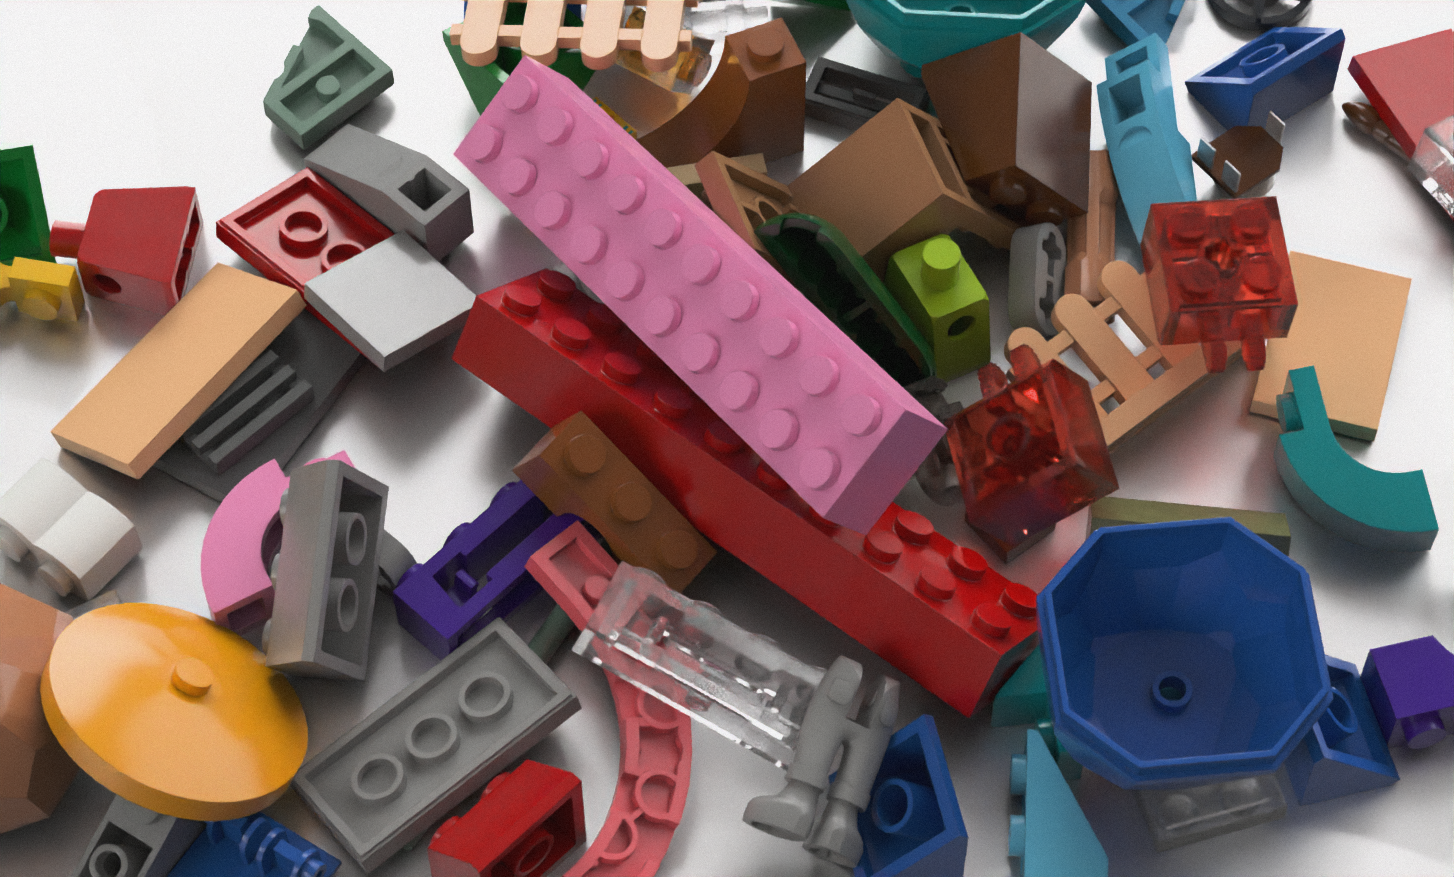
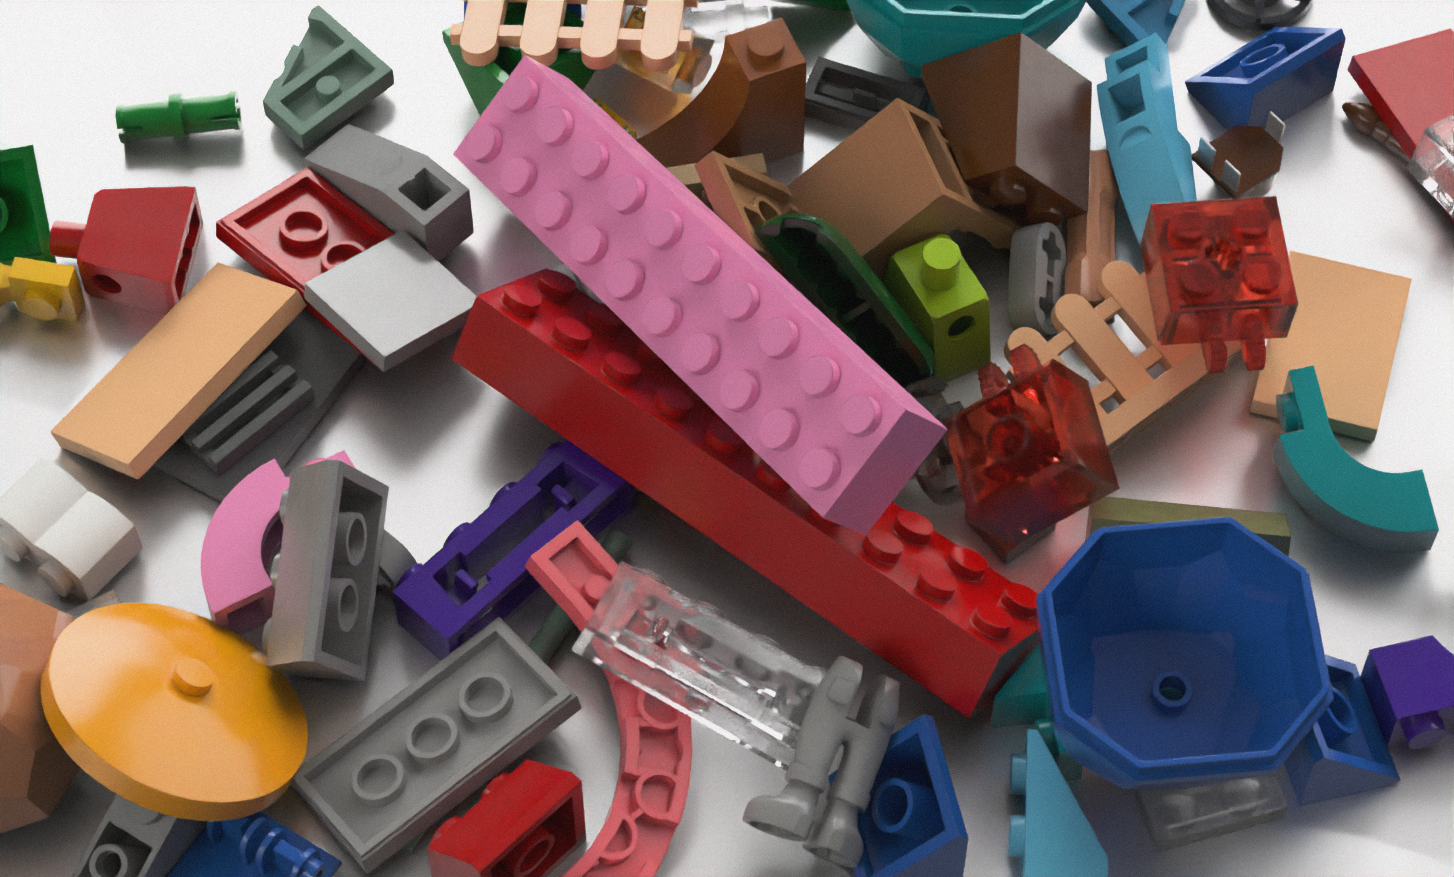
(178, 117): none -> green pin
(588, 476): dark orange arch -> none

